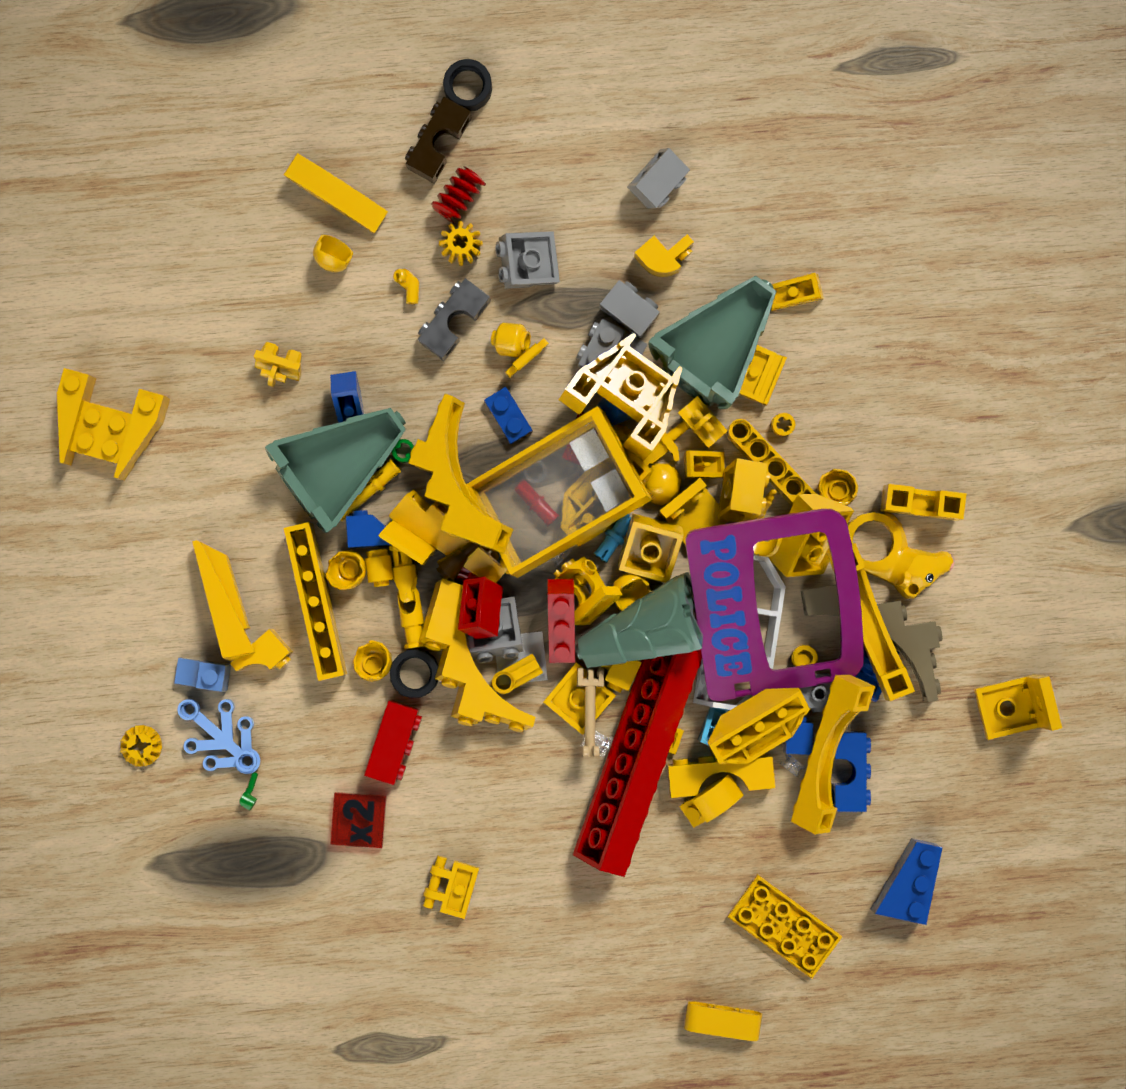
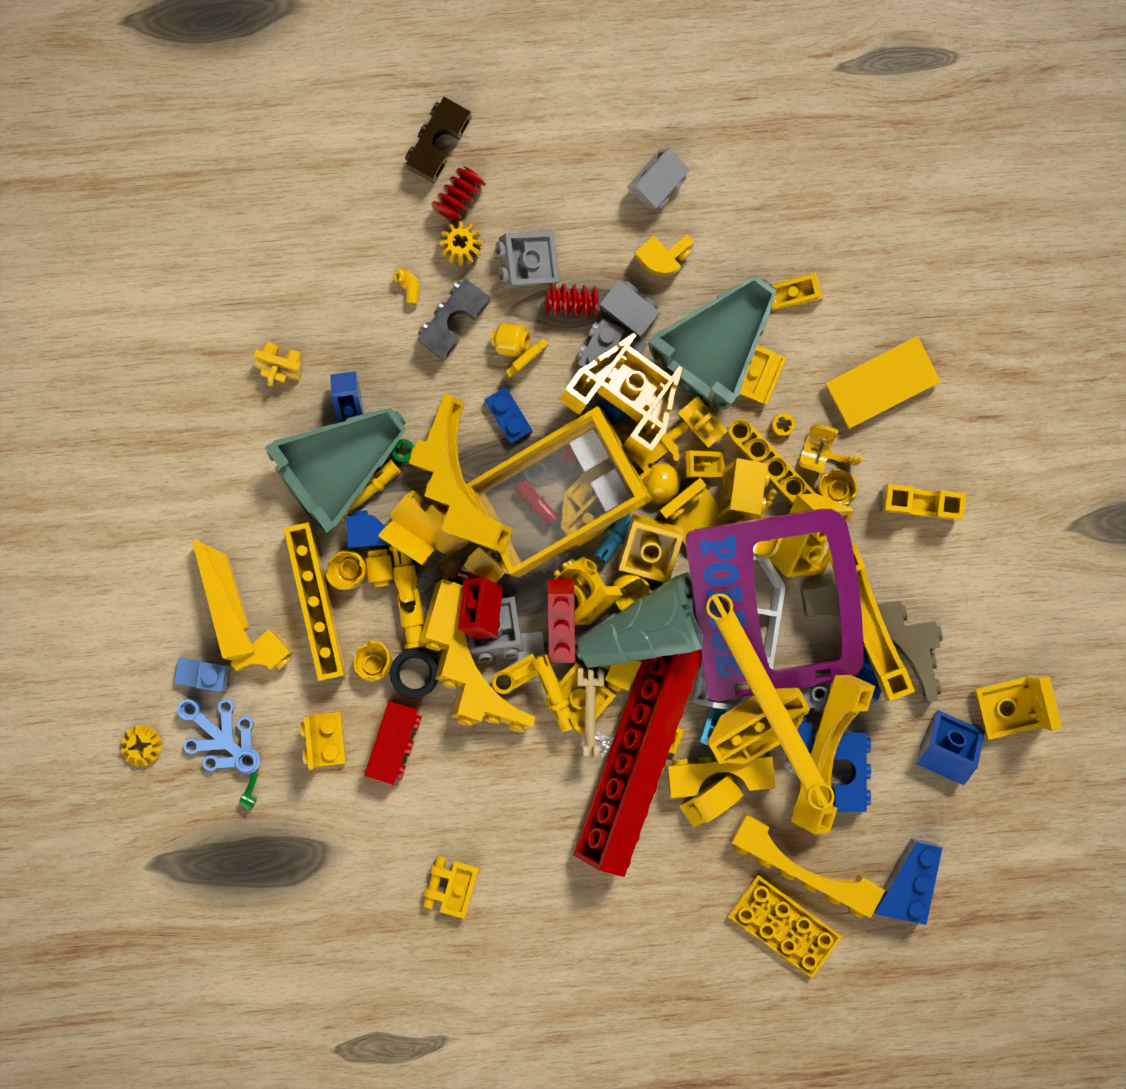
(104, 430): yellow wedge -> none
(323, 739): none -> yellow bracket
(332, 254): yellow hair -> none
(335, 193): yellow slope -> none
(358, 820): clear red tile -> none
(468, 65): black tyre -> none
(557, 701): none -> yellow pin
(572, 300): none -> red piece
(723, 1021): yellow beam -> none
(770, 702): none -> yellow piece
(804, 656): yellow tile -> none
(813, 440): none -> yellow helmet
(858, 893): none -> yellow arch
(882, 382): none -> yellow tile
(903, 567): yellow animal -> none
(951, 748): none -> blue slope

